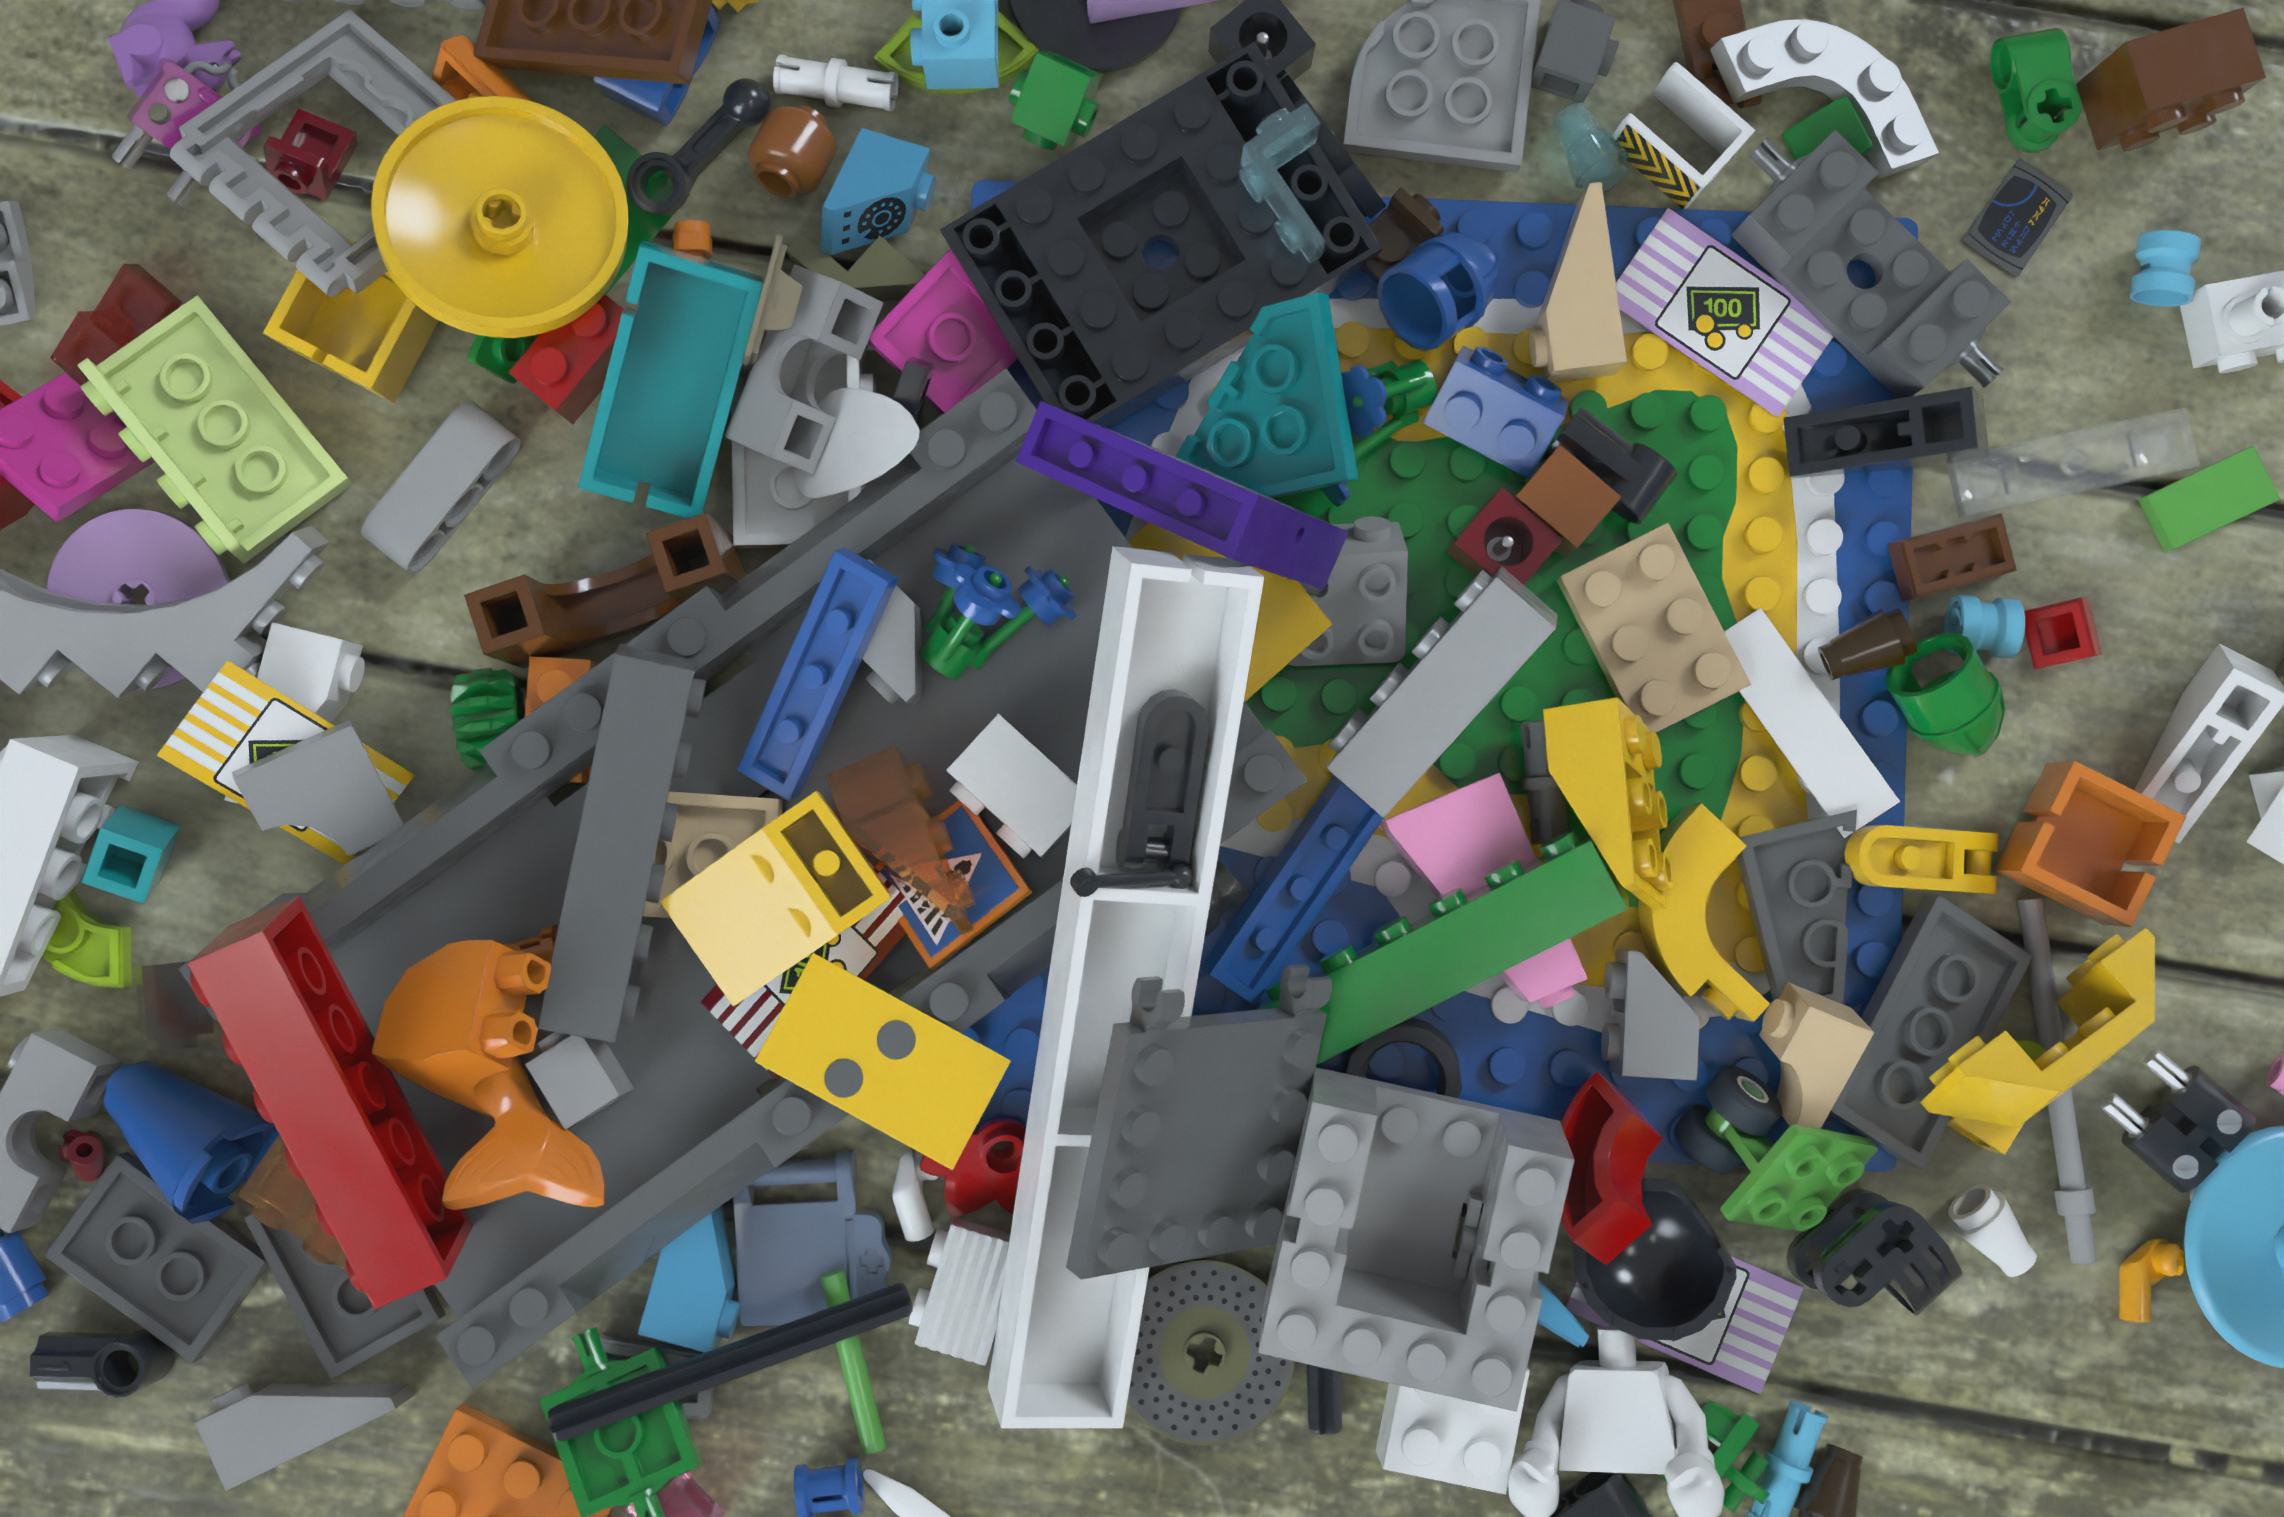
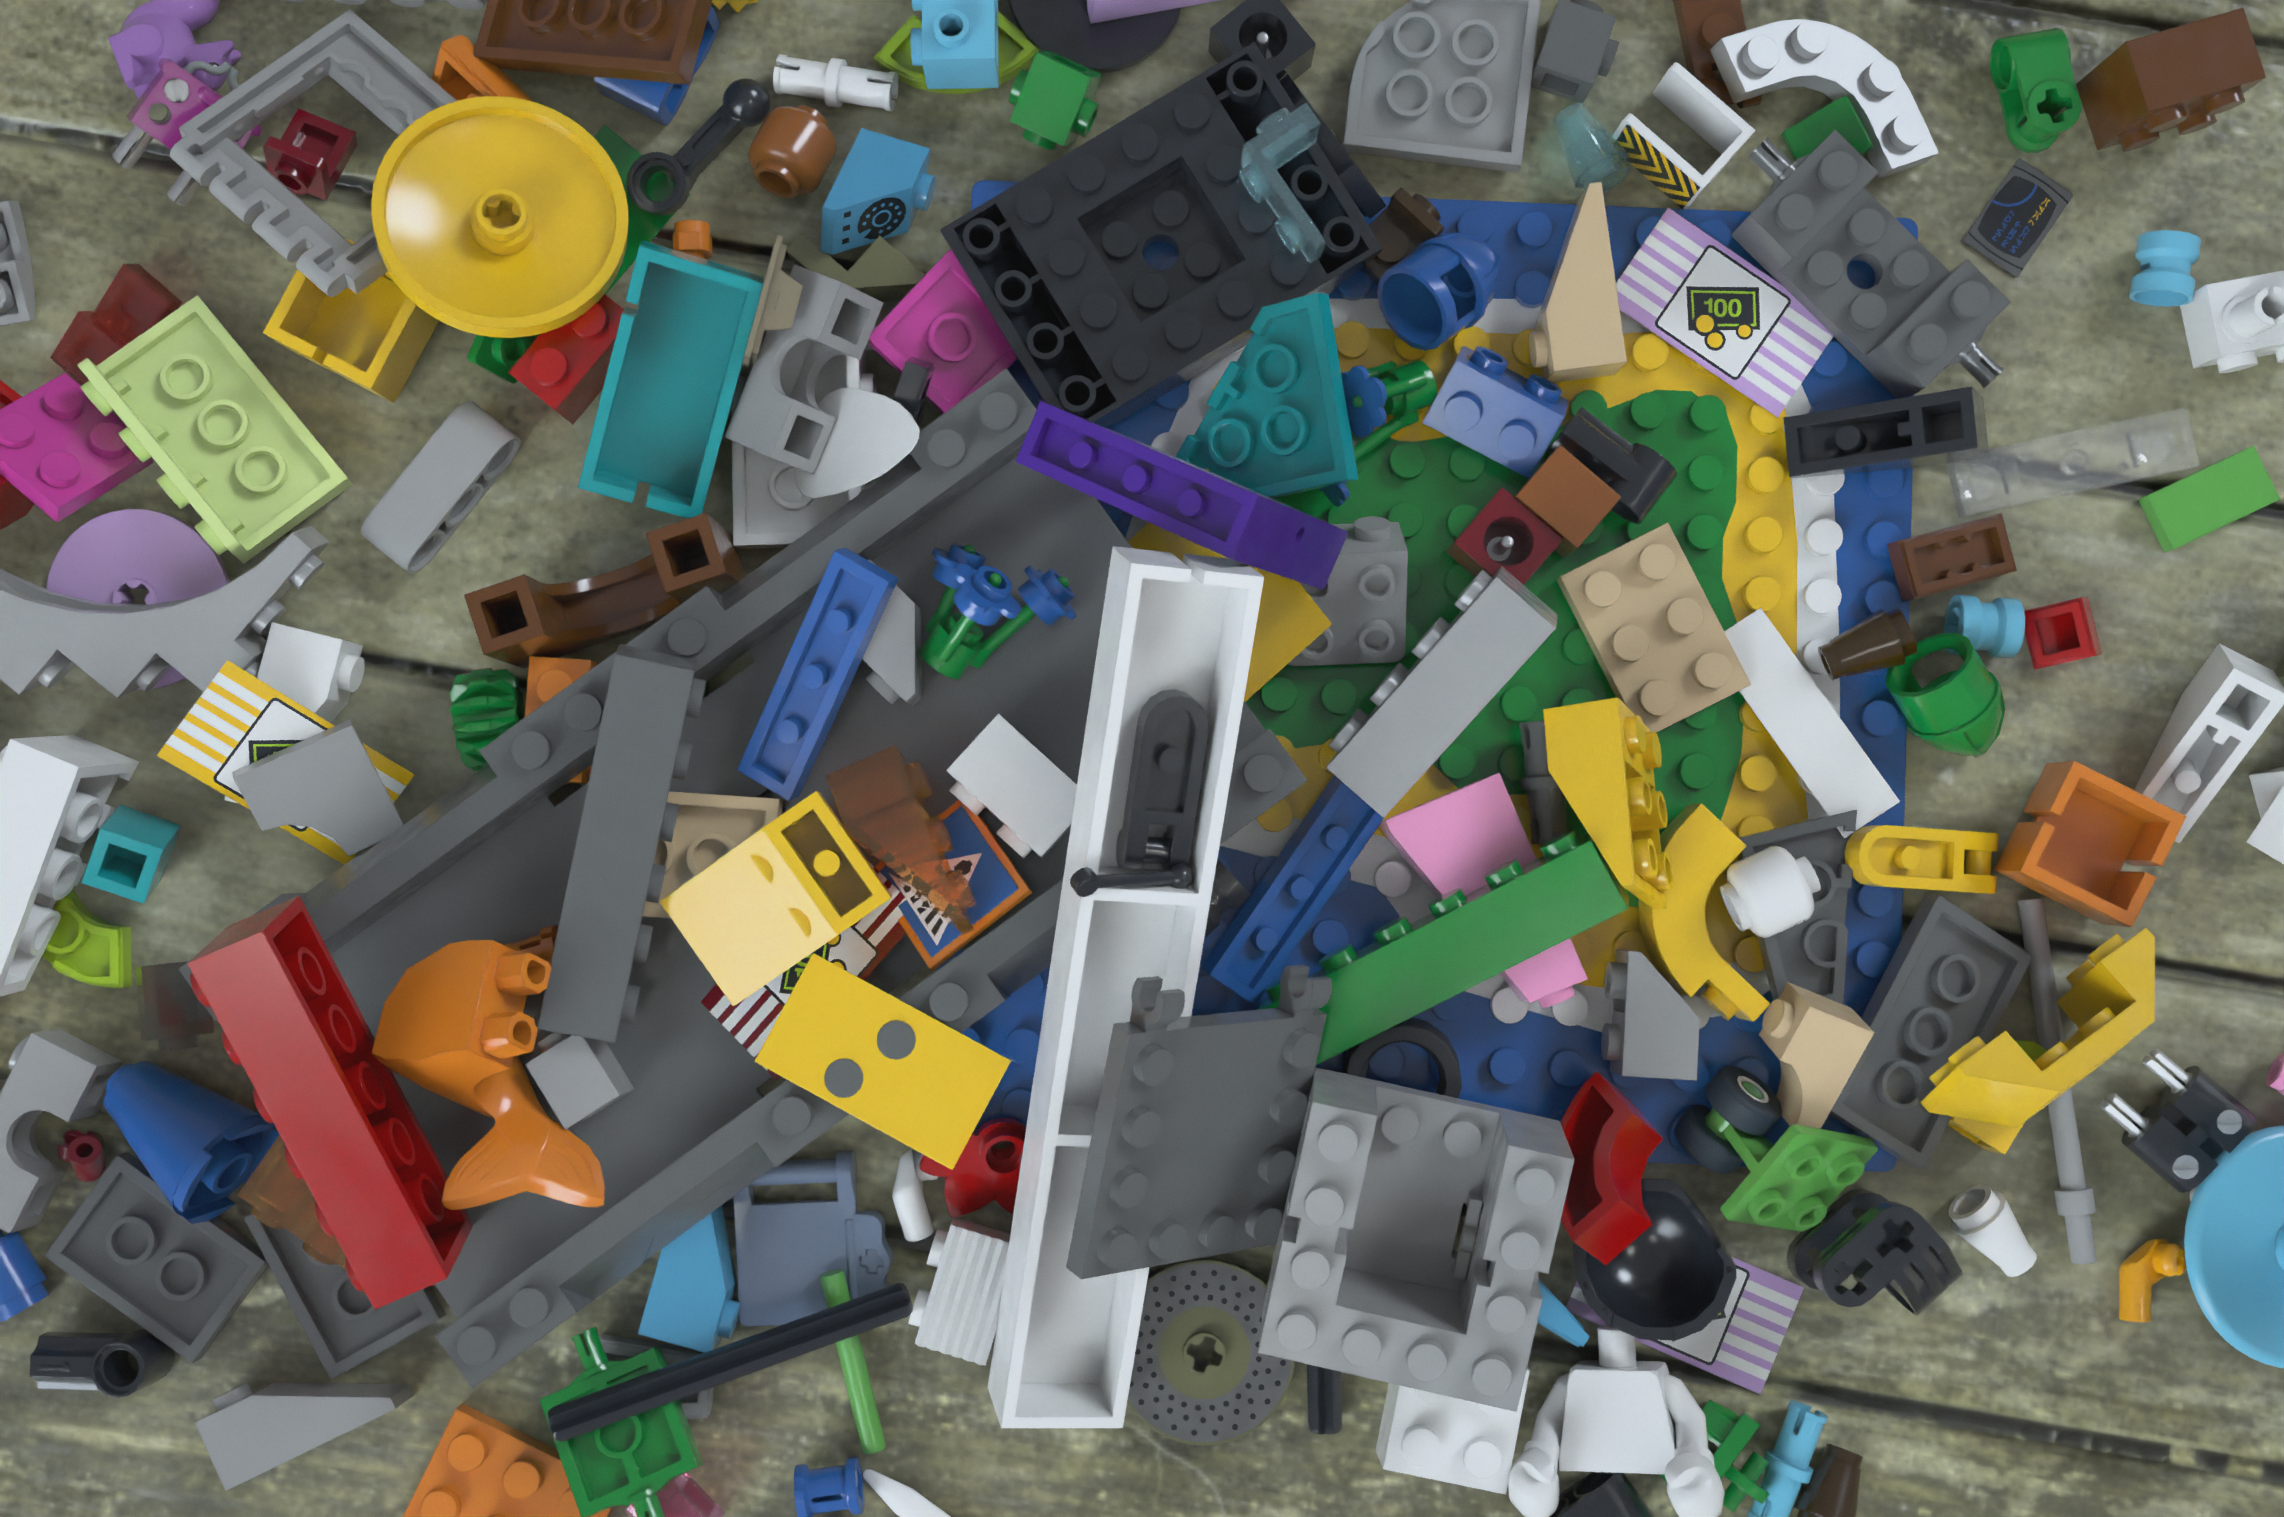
(1770, 891): none -> white head

